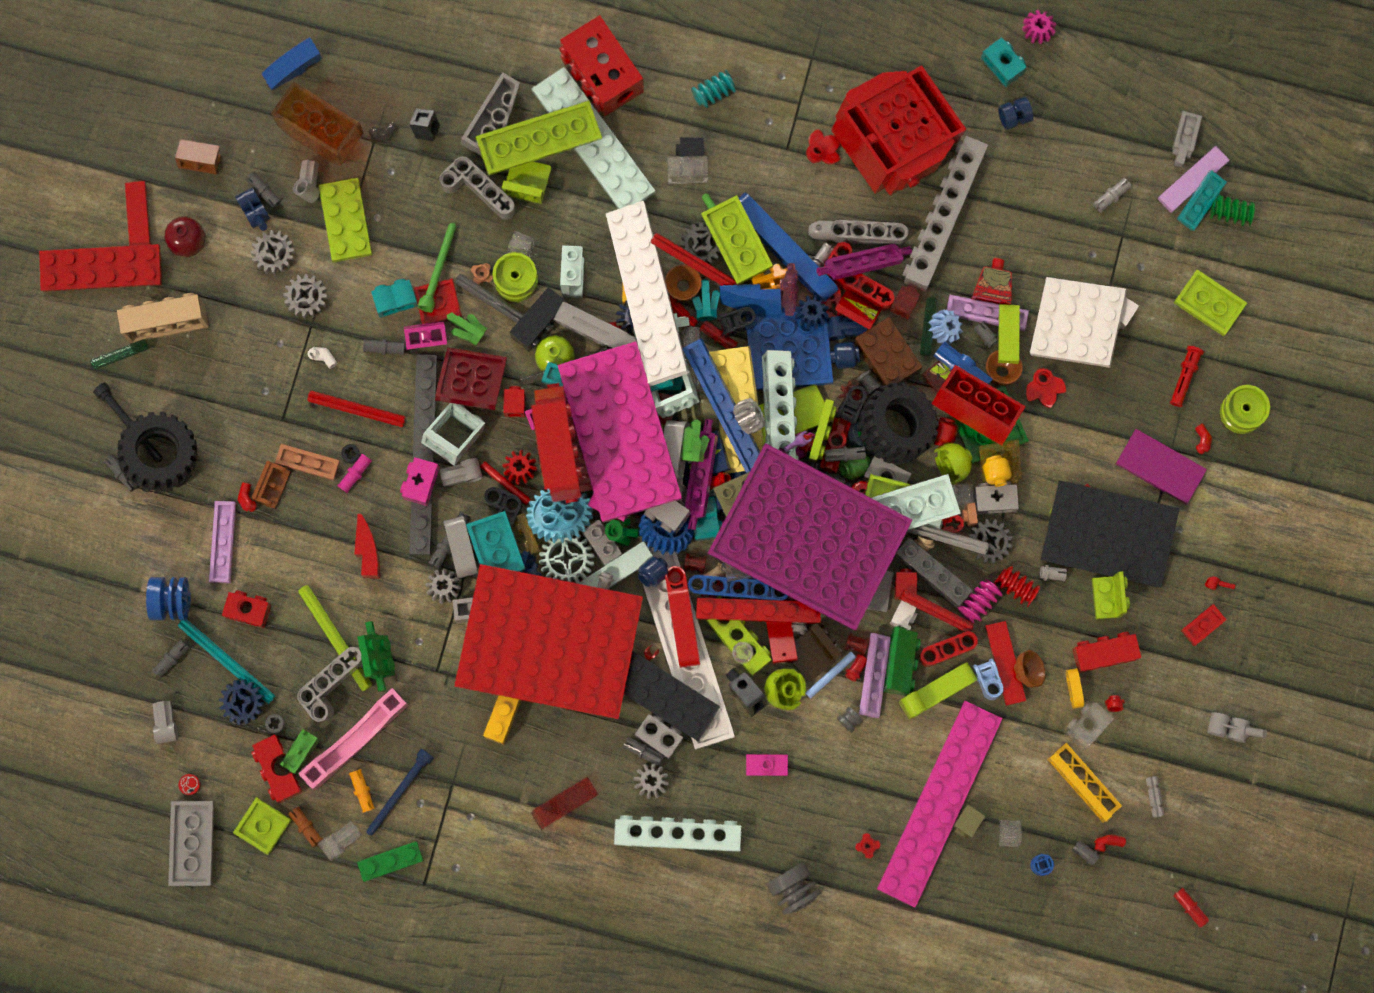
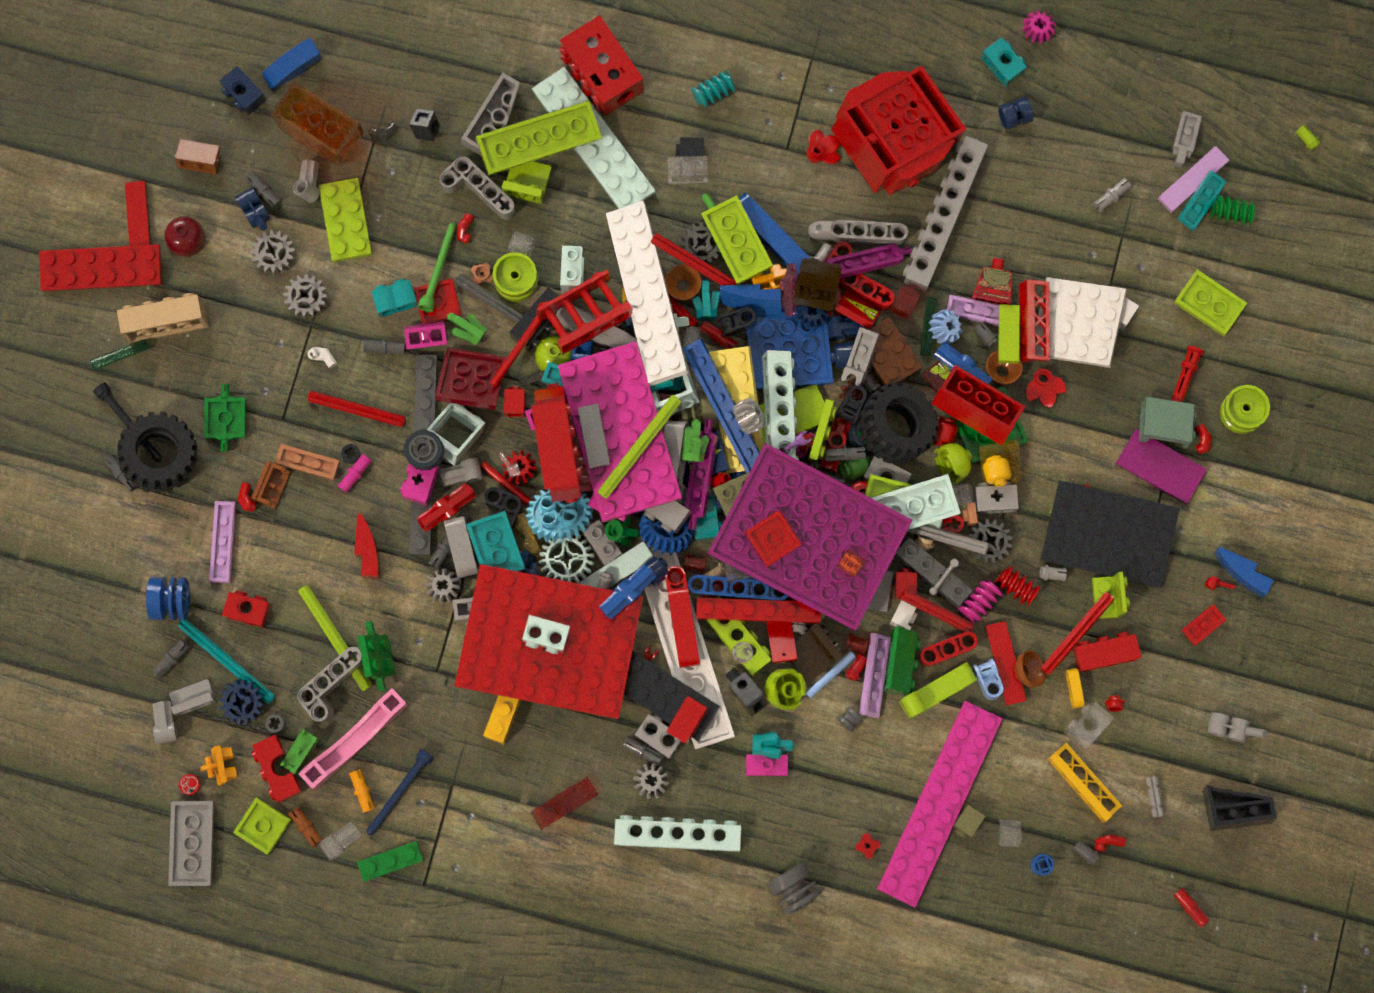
(192, 697): none -> light grey panel
(222, 774): none -> light orange hips
(225, 418): none -> green plate
(238, 80): none -> dark blue brick
(416, 441): none -> wheel
(445, 507): none -> red piece
(462, 234): none -> red arm
(513, 469): none -> clear hand
(516, 350): none -> red piece
(547, 628): none -> light aqua brick
(582, 350): none -> blue slope
(585, 331): none -> red fence
(594, 436): none -> light grey tile
(627, 592): none -> blue piece
(639, 446): none -> lime axle
(687, 720): none -> red panel
(770, 745): none -> teal rock
(773, 538): none -> red tile
(817, 284): none -> dark brown bracket
(850, 563): none -> clear red tile
(861, 356): none -> light grey plate
(954, 563): none -> light grey hinge
(1027, 321): none -> red fence
(1077, 633): none -> red axle
(1167, 421): none -> sand green panel
(1236, 809): none -> black wedge
(1244, 571): none -> blue slope
(1308, 137): none -> lime pin

